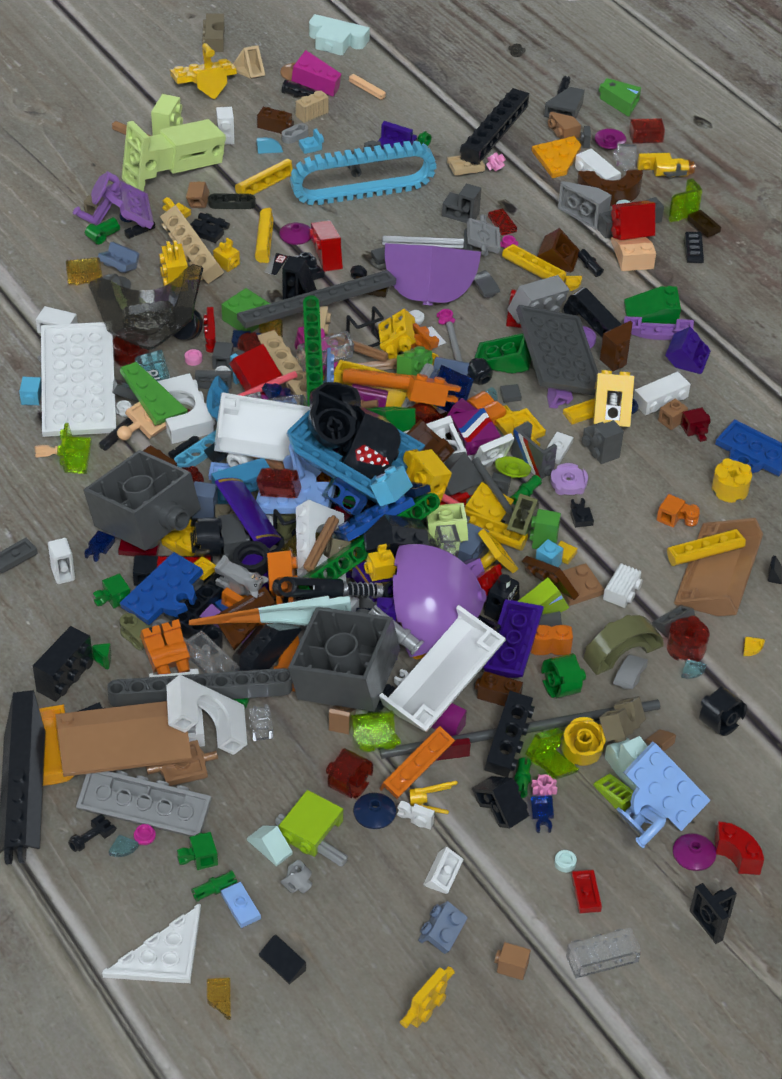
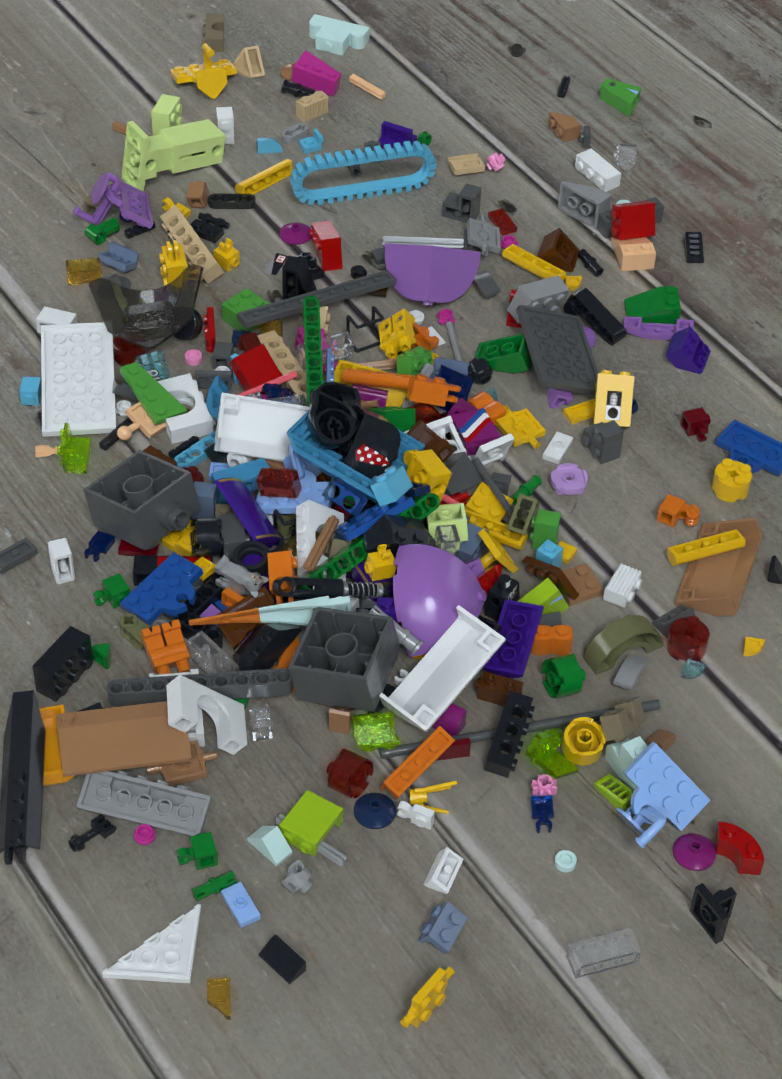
(123, 846): clear light blue tile -> none
(264, 236): yellow brick -> none
(274, 120): reddish brown brick -> none
(369, 351): medium nougat axle -> none
(494, 126): black brick -> none
(503, 798): black brick -> none
(510, 393): dark grey tile -> none
(512, 467): lime dish -> none
(512, 960): medium nougat brick -> none
(523, 776): green pin -> none
(540, 460): dark grey panel -> none
(557, 155): light orange plate -> none
(566, 102): dark grey slope -> none
(580, 514): black plate -> none
(586, 891): red plate -> none
(609, 138): magenta dish -> none
(616, 346): reddish brown slope -> none
(622, 189): reddish brown brick -> none
(647, 130): clear red brick -> none
(660, 392): white brick -> none
(664, 165): yellow plate -> none
(671, 414): medium nougat brick -> none
(685, 202): clear neon green bracket -> none
(704, 223): dark brown plate -> none
(722, 711): black brick -> none

